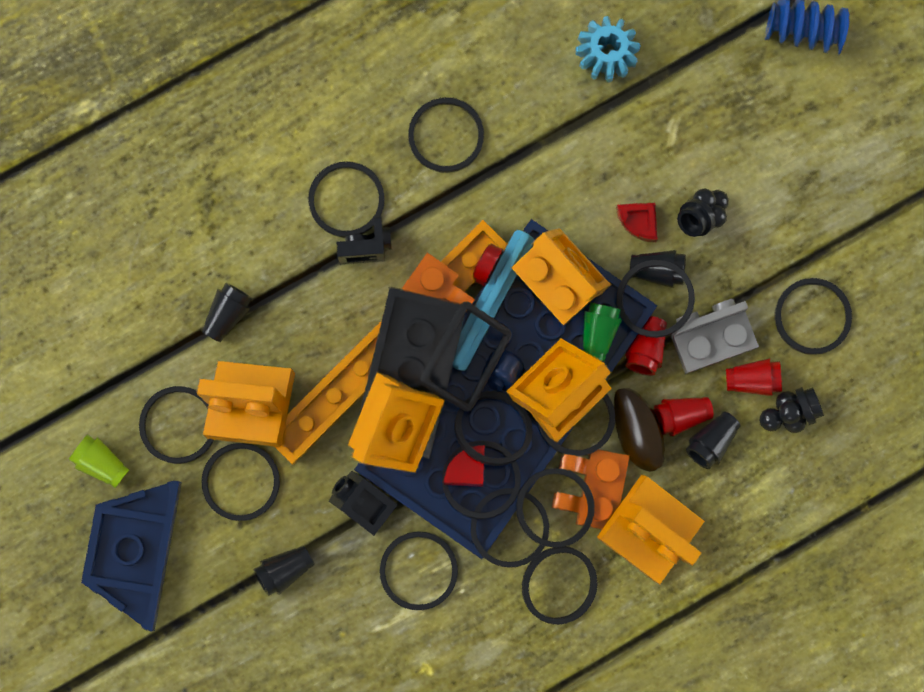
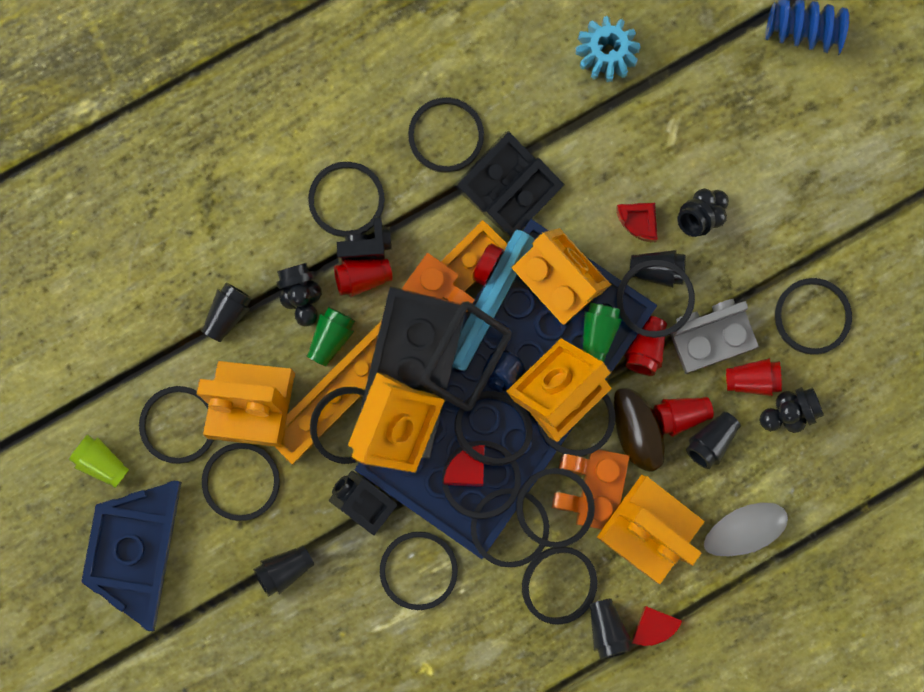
(299, 293): none -> black piece
(314, 419): none -> black piece
(330, 335): none -> green cone
(361, 275): none -> red cone
(509, 184): none -> black slope
(608, 630): none -> black cone
(654, 627): none -> red tile
(746, 530): none -> light grey arm

